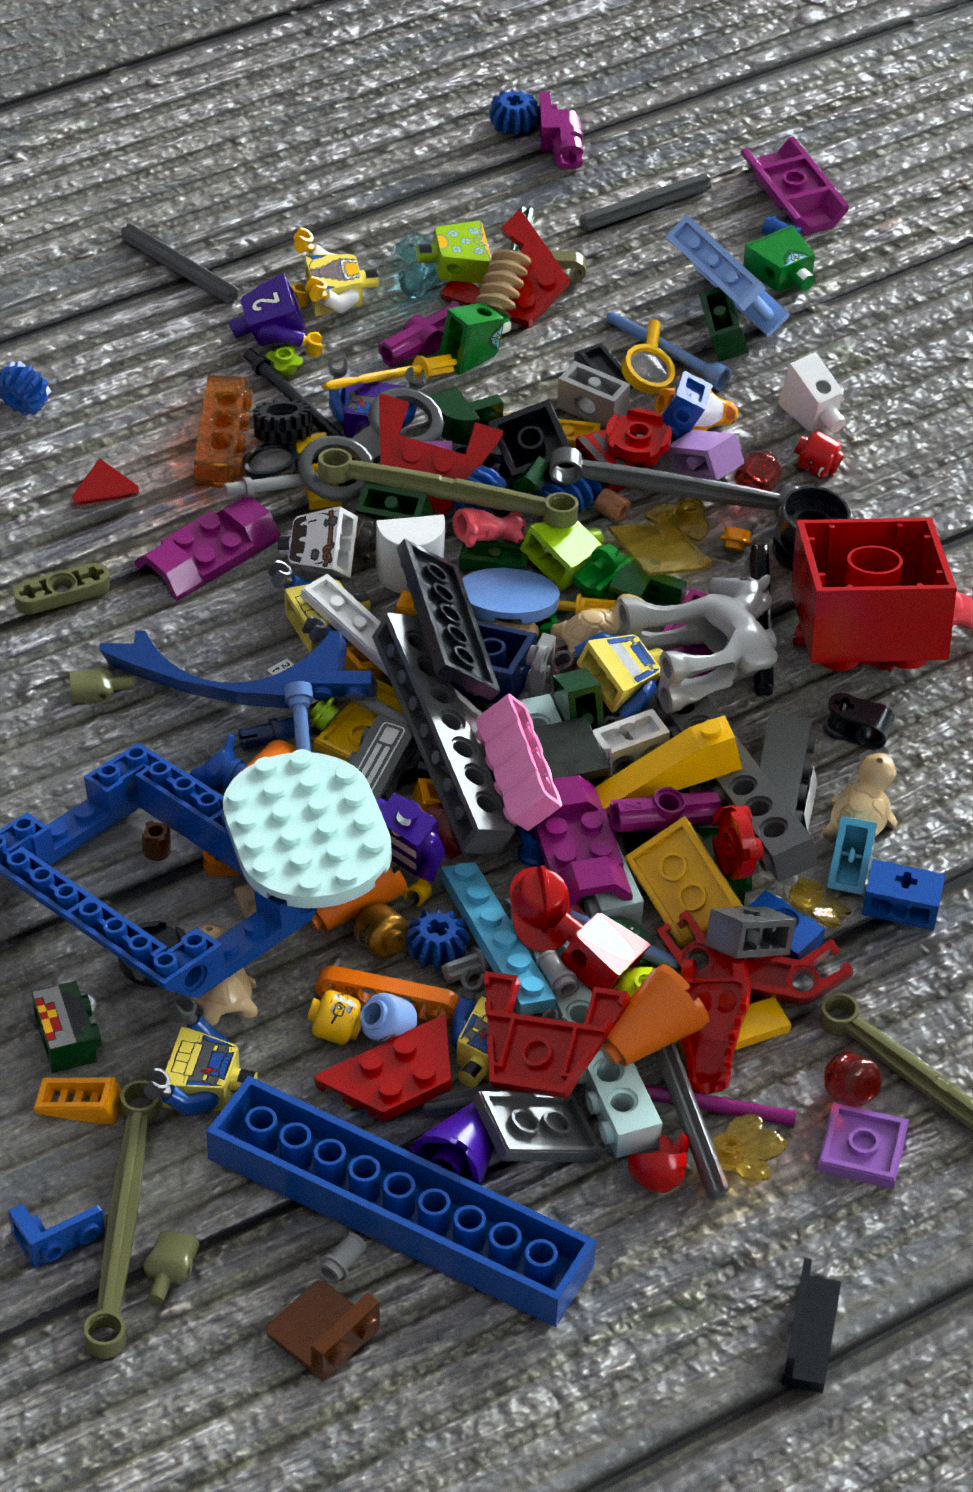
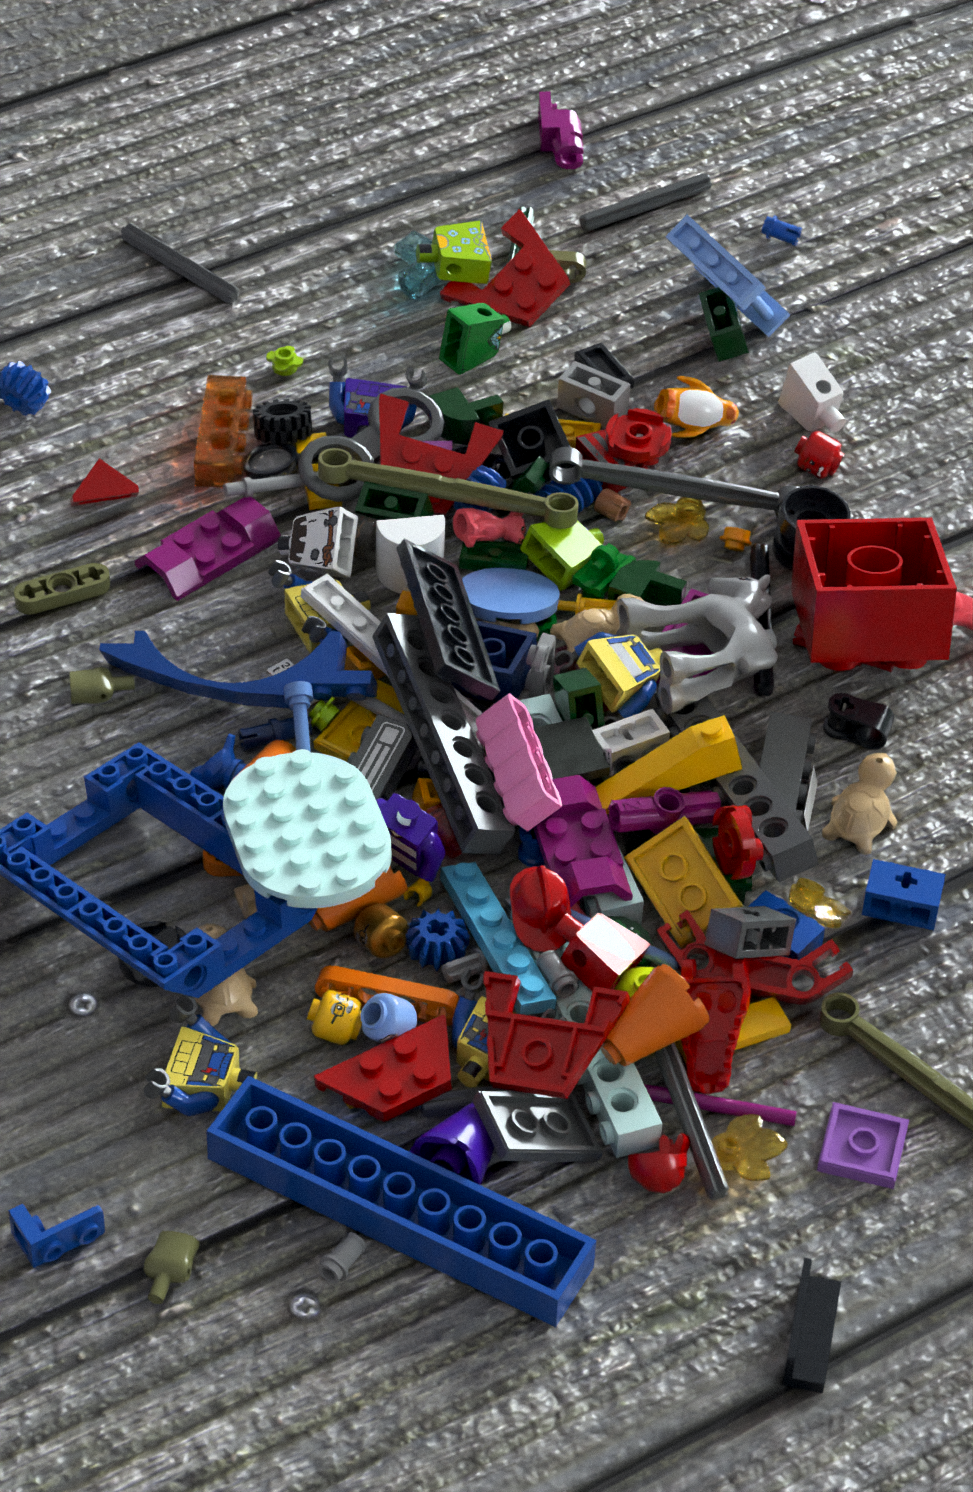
(65, 1026): brick -> none
(101, 1108): light orange slope -> none
(121, 1223): olive piece -> none
(156, 841): reddish brown hose -> none
(262, 366): black bar -> none
(275, 316): dark purple torso -> none
(324, 1328): reddish brown bracket -> none
(331, 278): torso -> none
(417, 336): magenta piece -> none
(432, 367): yellow piece -> none
(502, 279): tan piece -> none
(514, 112): blue gear -> none
(648, 366): yellow piece -> none
(661, 547): clear yellow piece -> none
(686, 405): blue bracket -> none
(705, 454): lavender brick -> none
(713, 373): medium blue piece -> none
(759, 471): clear red head -> none
(781, 260): green torso -> none
(798, 187): magenta piece -> none
(852, 855): medium azure slope -> none
(852, 1079): clear red head -> none

